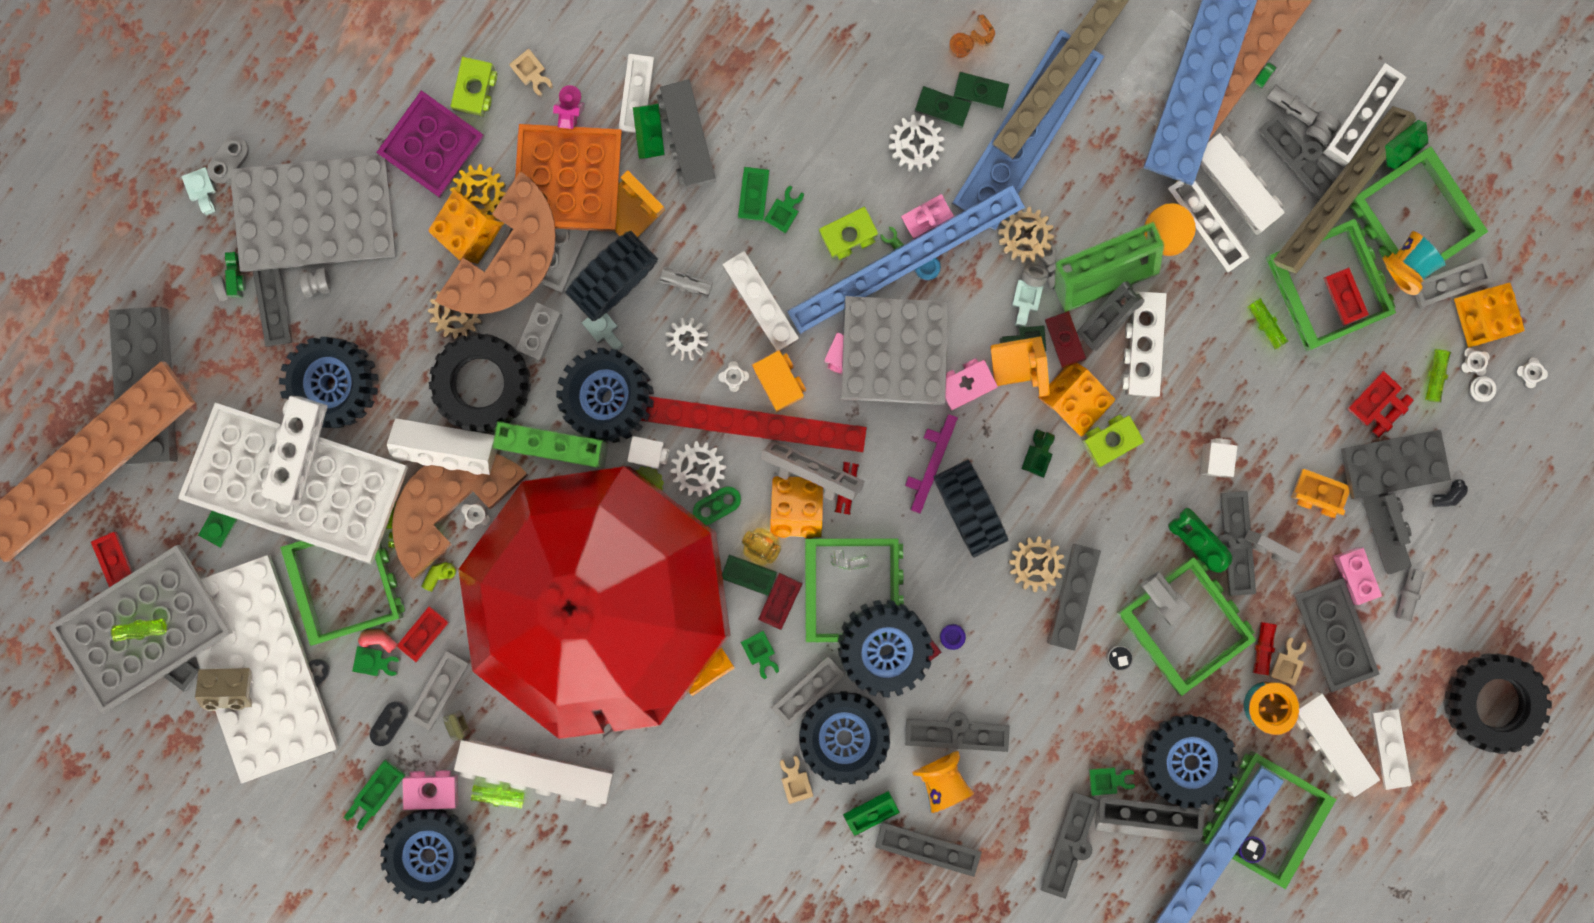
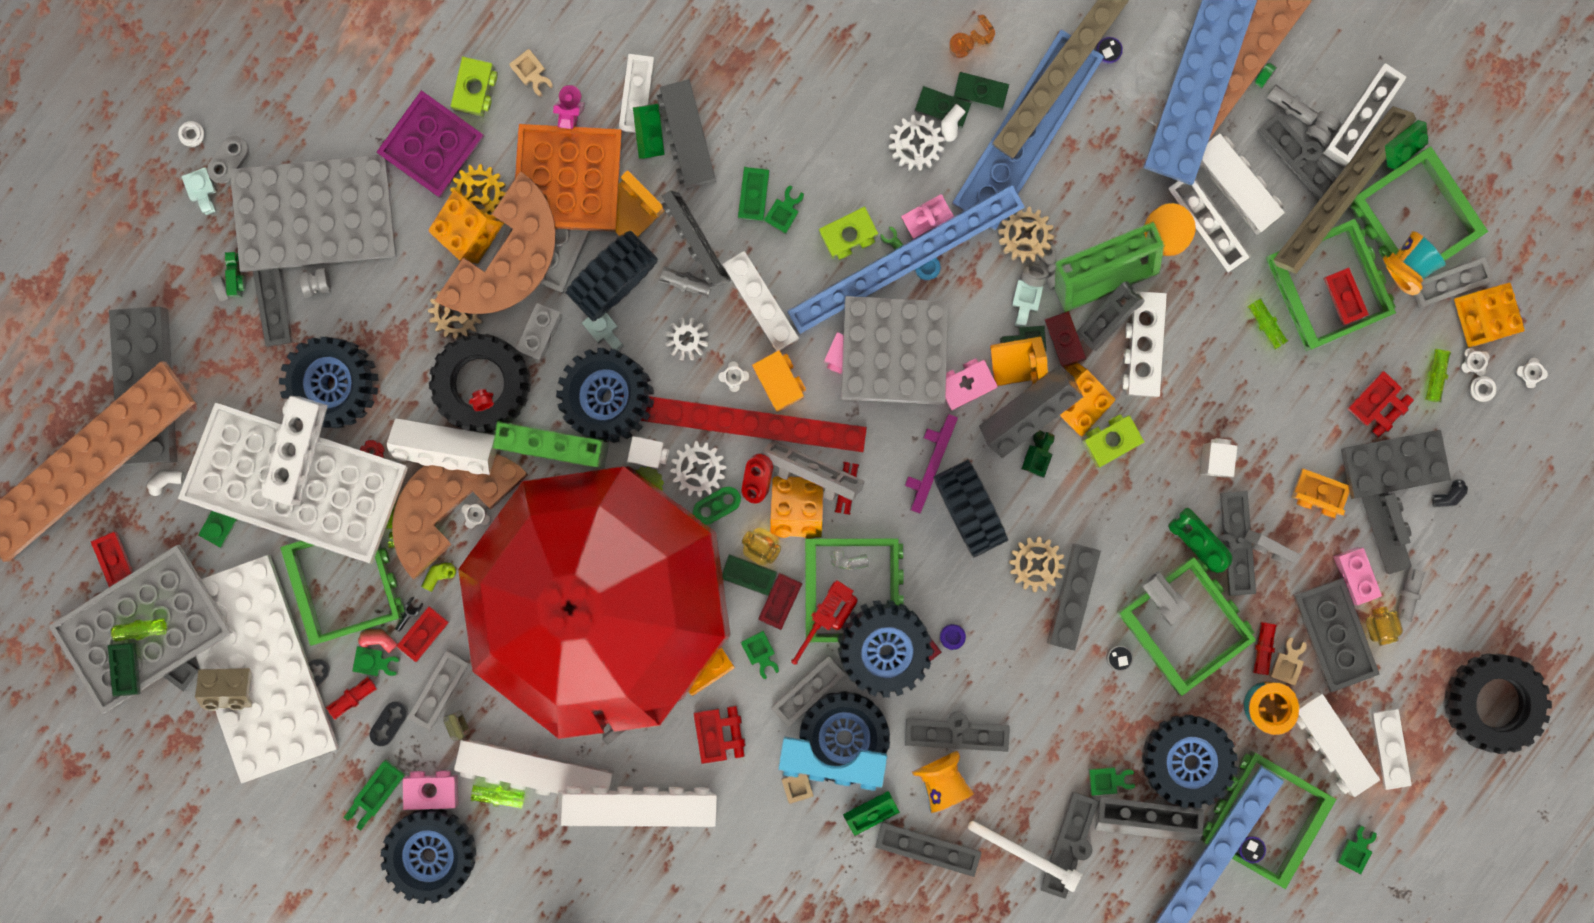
(124, 669): none -> dark green plate
(159, 480): none -> white arm
(186, 128): none -> white plate
(351, 698): none -> red pin
(373, 445): none -> red plate
(410, 611): none -> black hand
(481, 400): none -> red plate
(636, 808): none -> white brick
(700, 247): none -> dark grey plate
(711, 737): none -> red plate
(756, 480): none -> red plate
(824, 615): none -> red piece
(865, 768): none -> medium azure arch
(949, 124): none -> white arm
(1031, 411): none -> dark grey brick
(1069, 878): none -> white piece
(1110, 49): none -> tile
(1355, 854): none -> green plate
(1384, 626): none -> clear yellow head

